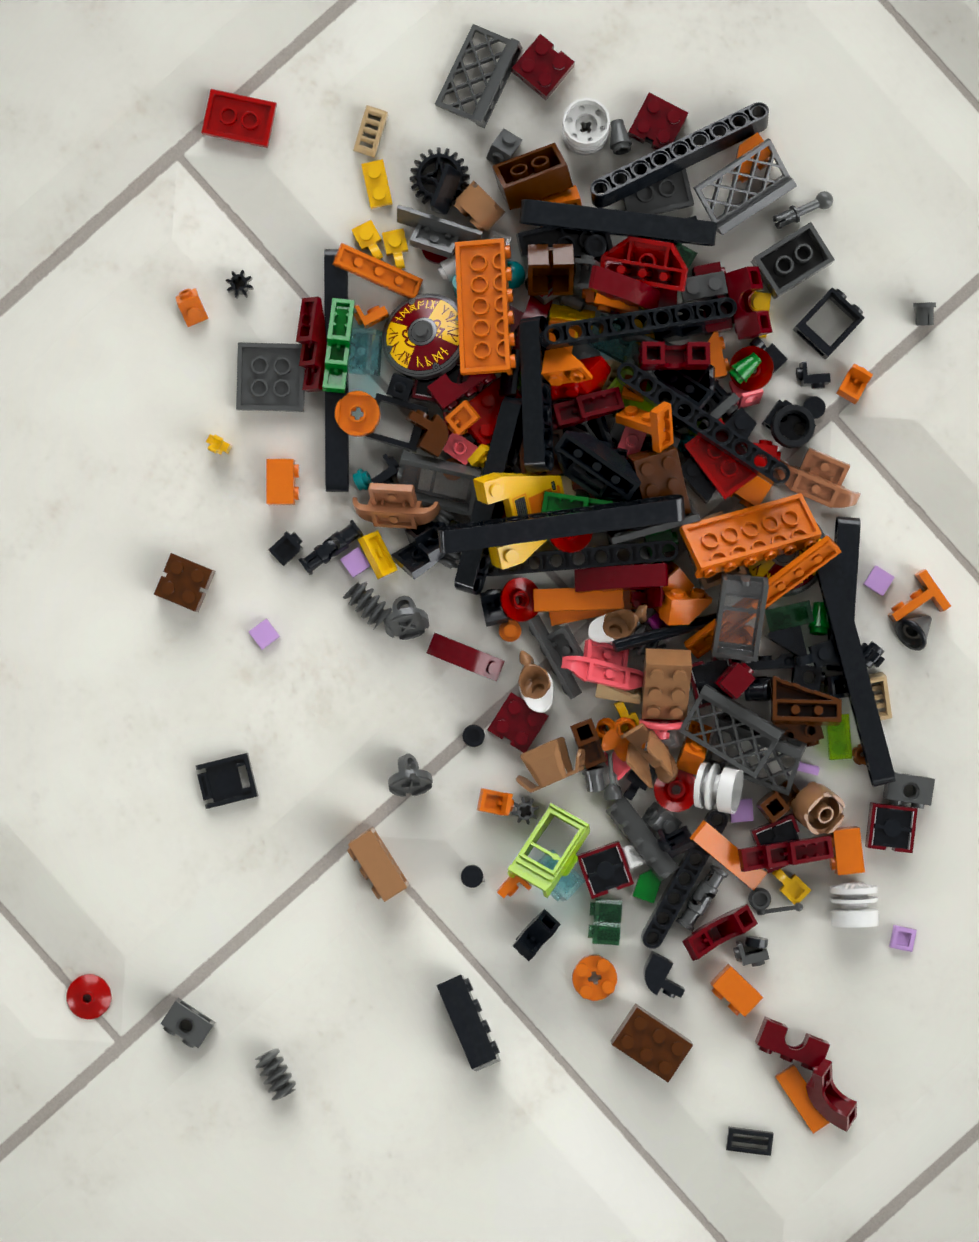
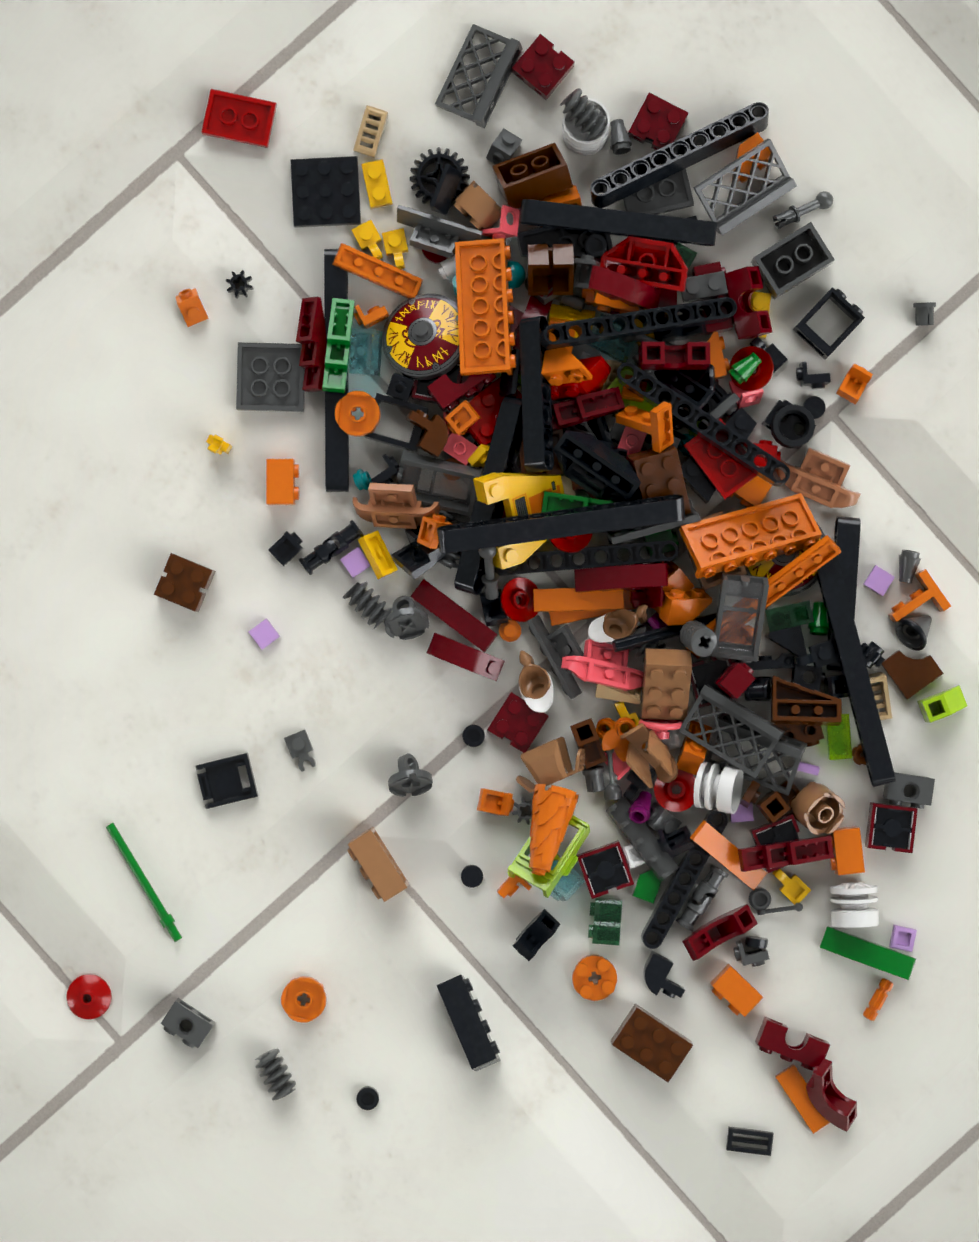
(166, 919): none -> green bar
(293, 1006): none -> orange plate
(299, 746): none -> dark grey plate
(325, 191): none -> black plate
(367, 1098): none -> black tile
(428, 530): none -> orange bracket
(454, 615): none -> dark red slope
(490, 578): none -> dark grey pin
(505, 230): none -> coral bracket
(550, 819): none -> orange cone
(584, 113): none -> dark grey piece
(640, 809): none -> magenta cone
(698, 638): none -> dark grey piece
(751, 794): none -> reddish brown plate
(868, 953): none -> green slope
(878, 999): none -> orange axle
(908, 565): none -> dark grey cone
(911, 674): none -> reddish brown tile
(942, 704): none -> lime slope

